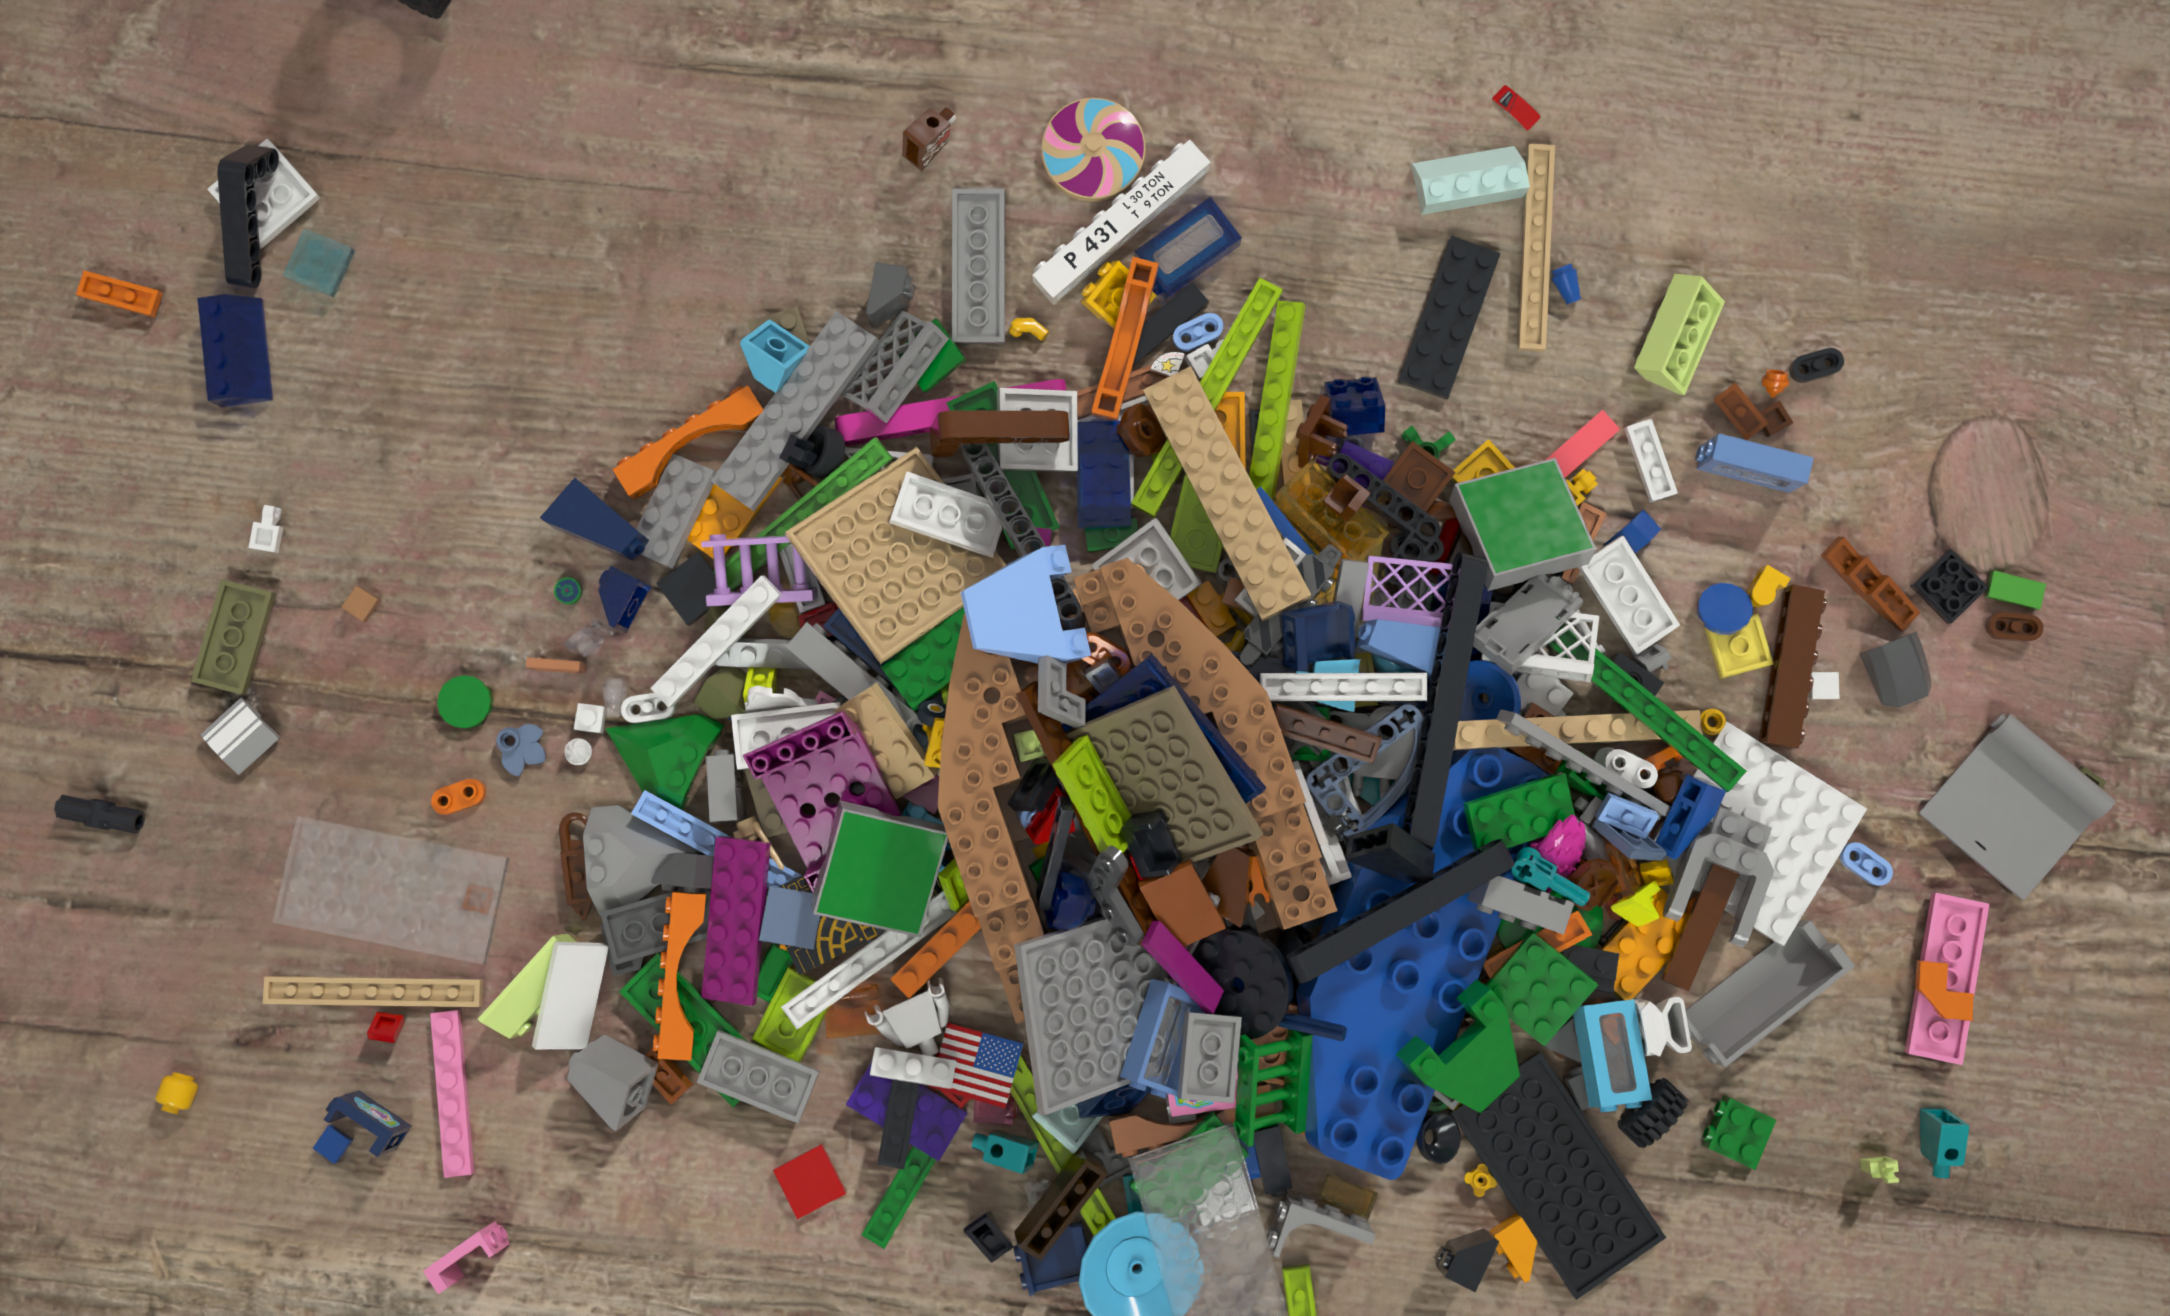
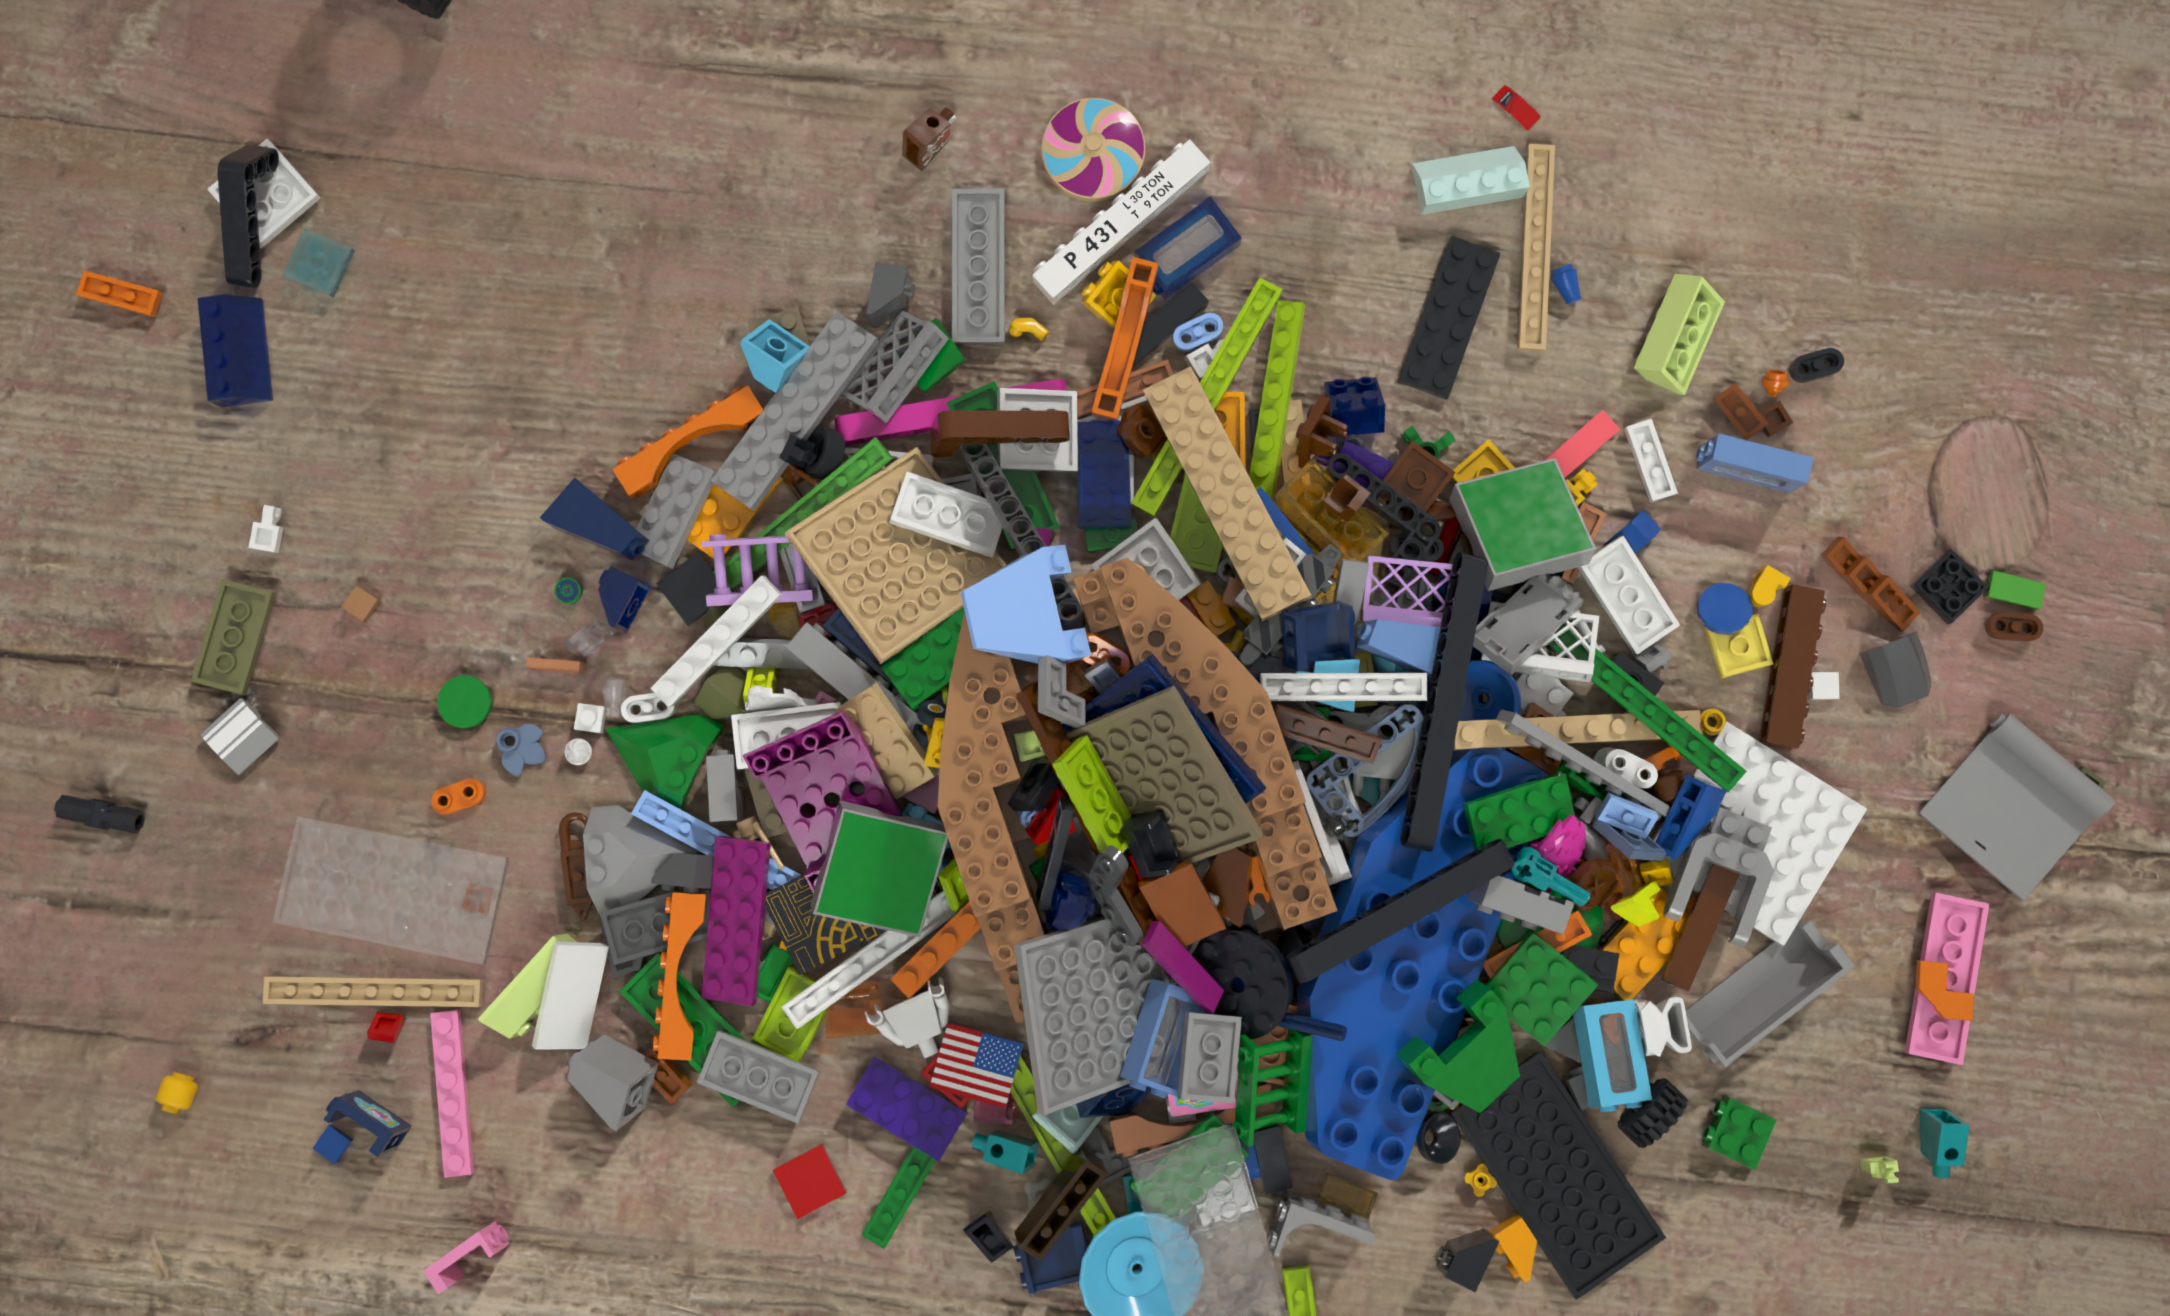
(789, 918): sand blue tile -> none
(898, 1124): black tile -> none
(913, 1068): white plate -> none
(1168, 364): white tile -> none
(1391, 853): black slope -> none
(1865, 862): light blue plate -> none

